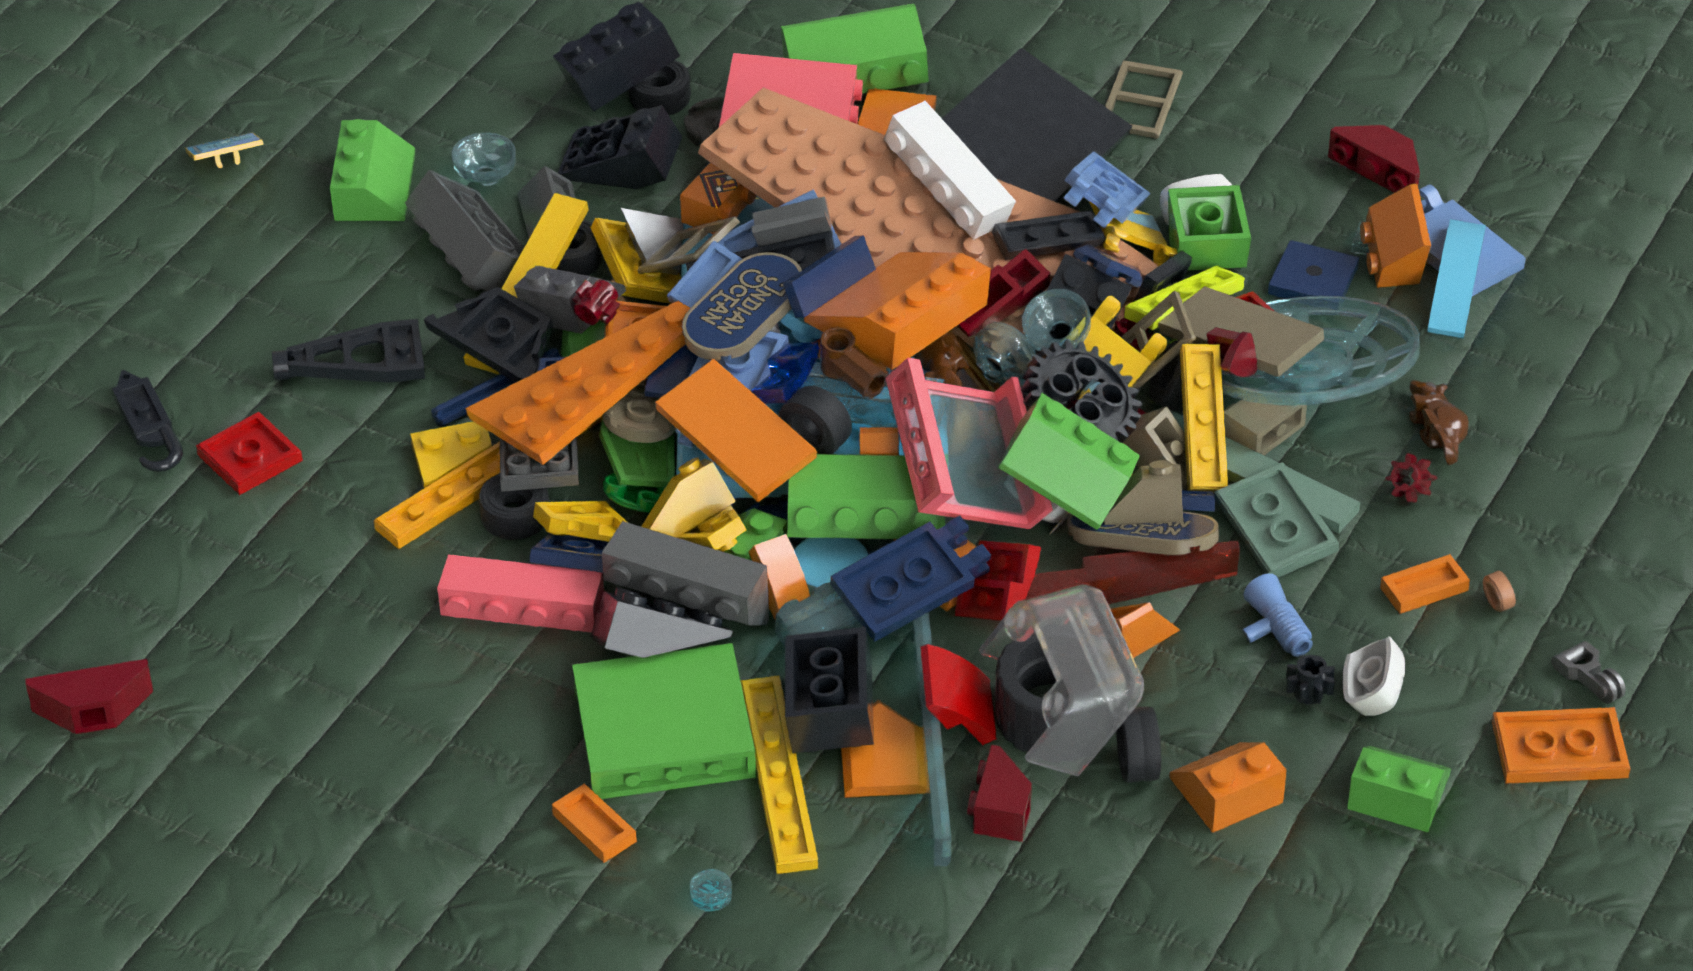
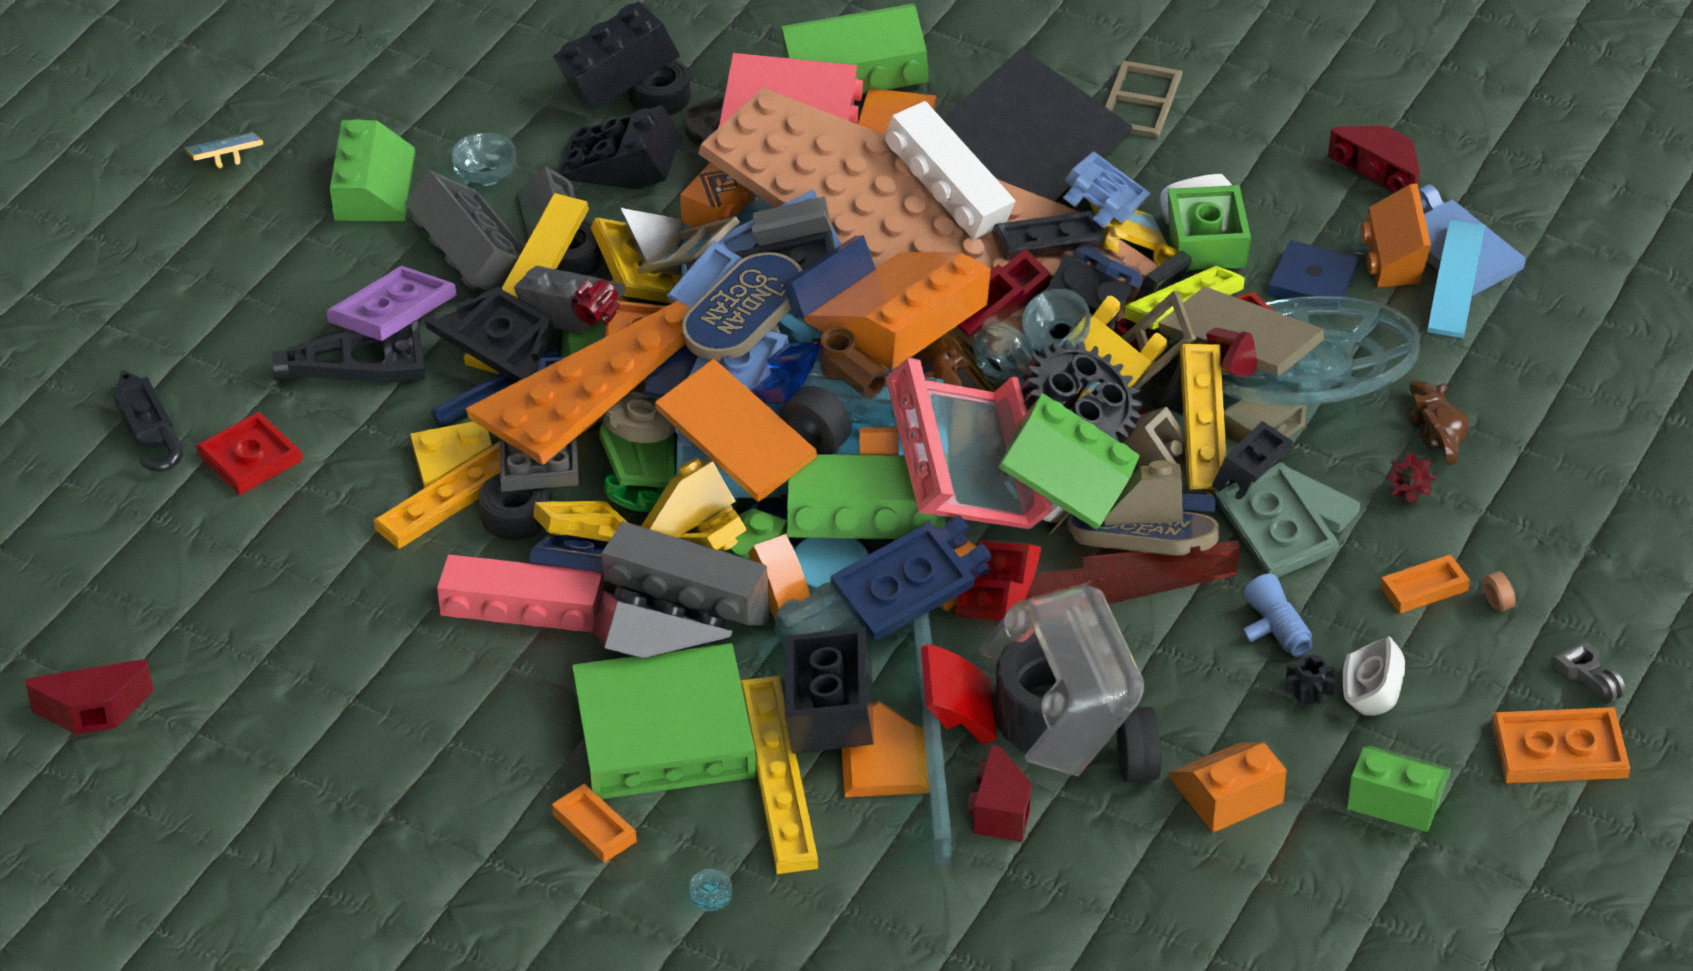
(391, 303): none -> medium lavender tile
(1142, 627): orange slope -> none
(1252, 458): none -> black hinge

